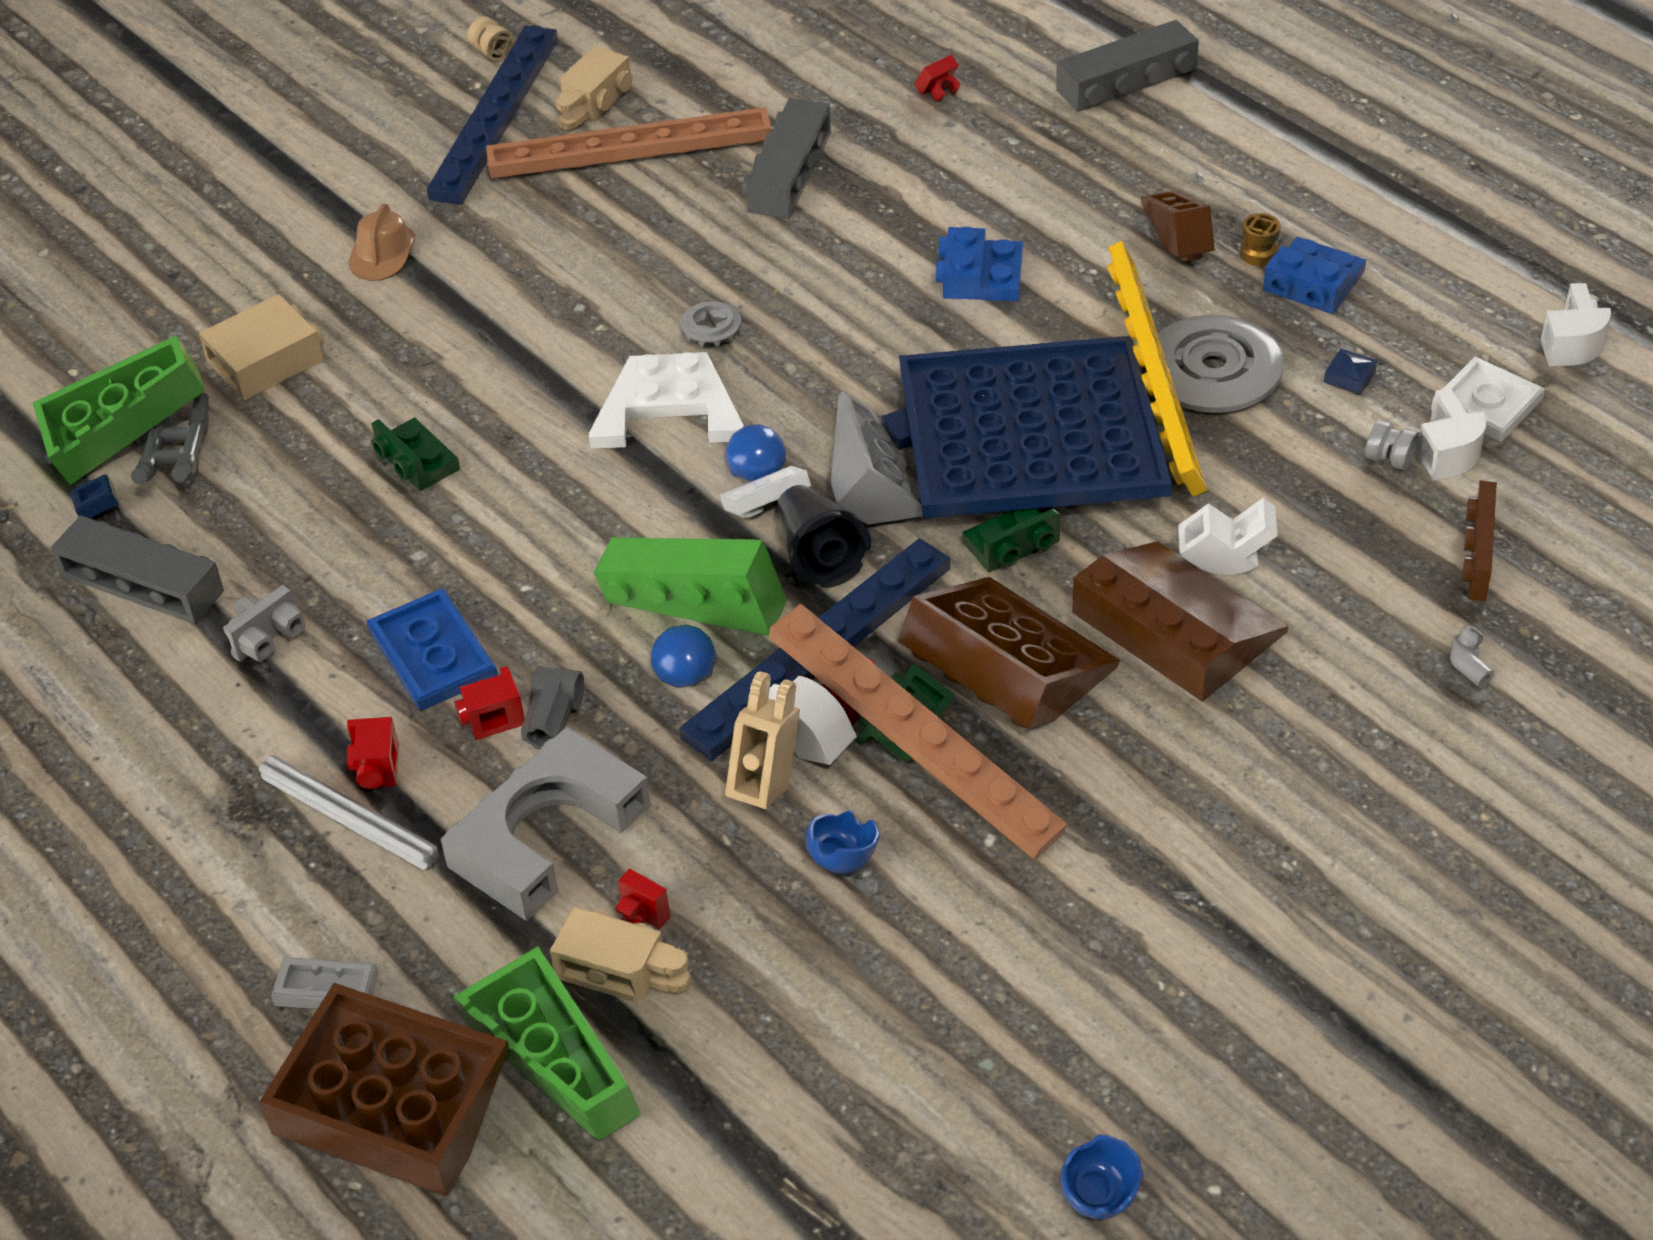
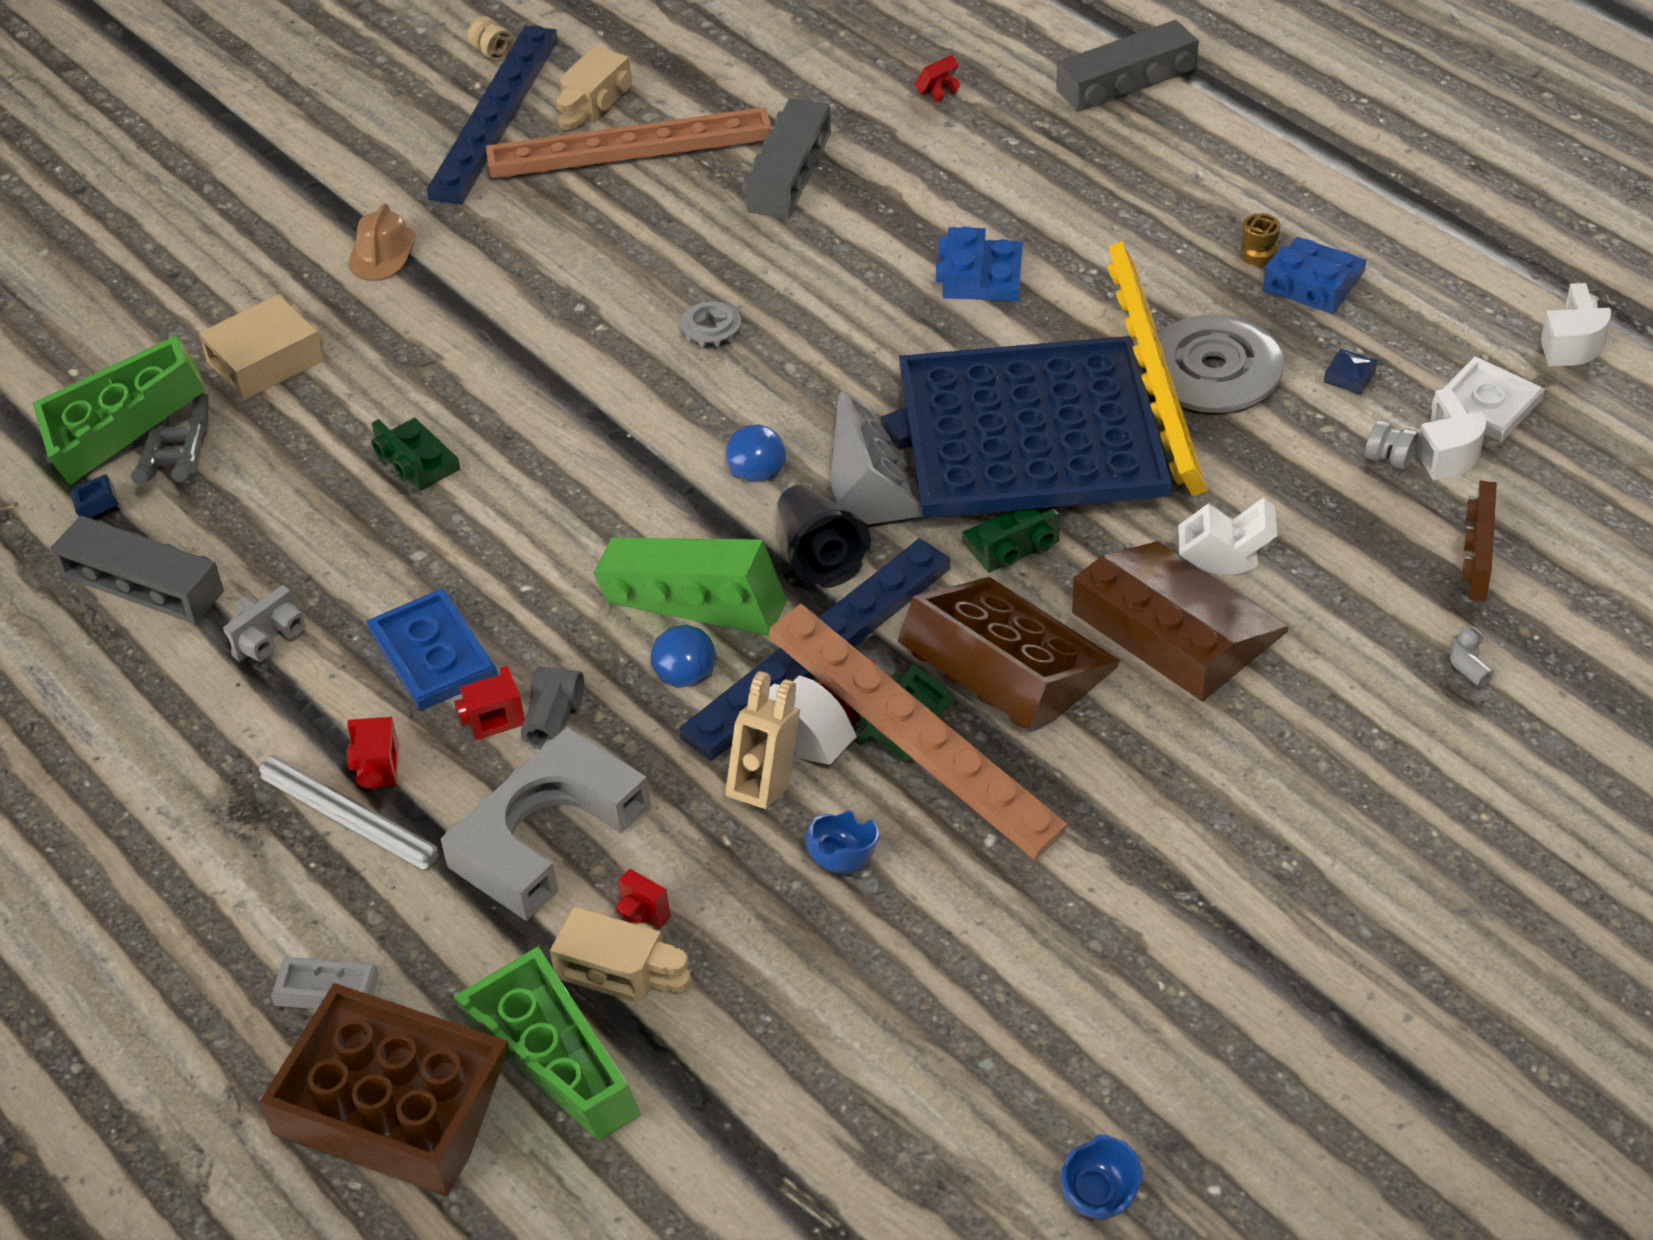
(665, 388): white wing -> none
(751, 497): white plate -> none
(1181, 223): reddish brown slope -> none

